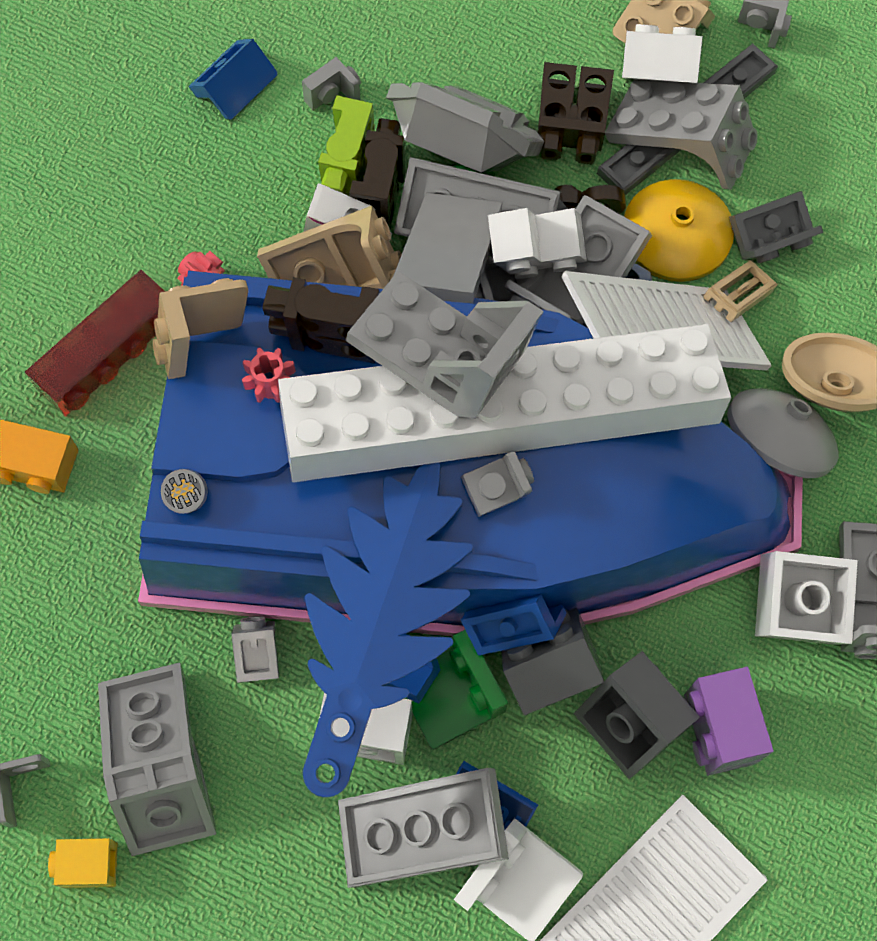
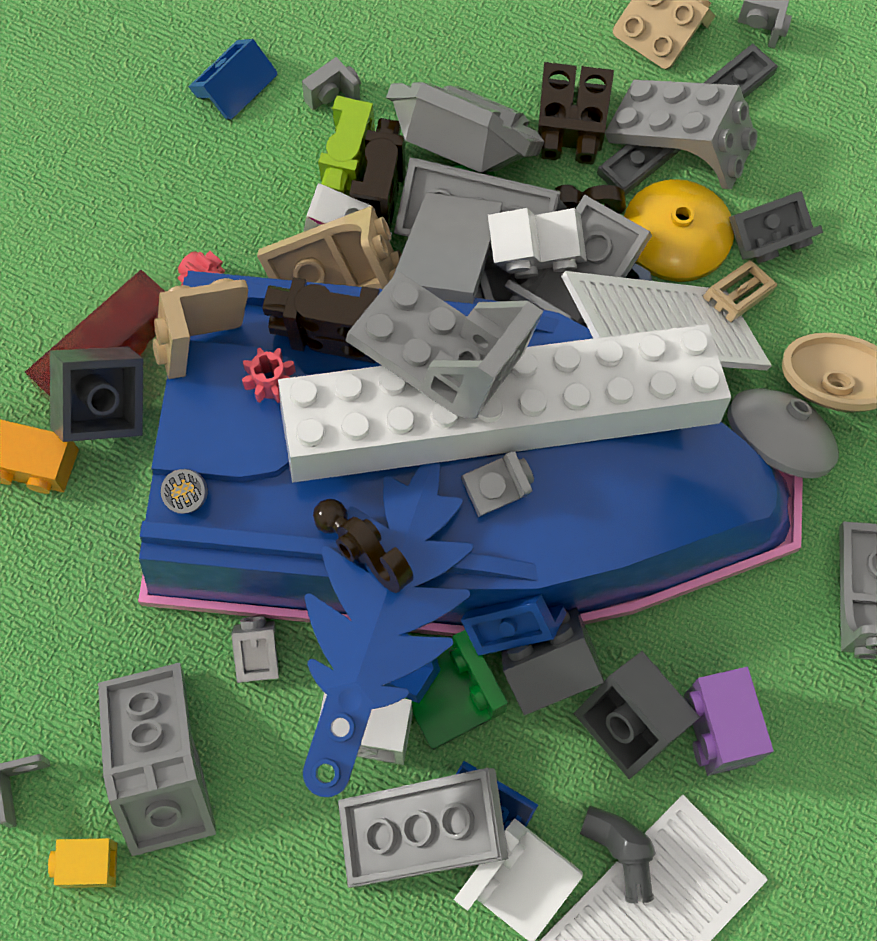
(96, 393): none -> dark grey brick
(361, 542): none -> dark brown piece
(627, 845): none -> dark grey arm
(661, 55): white brick -> none
(806, 598): white brick -> none

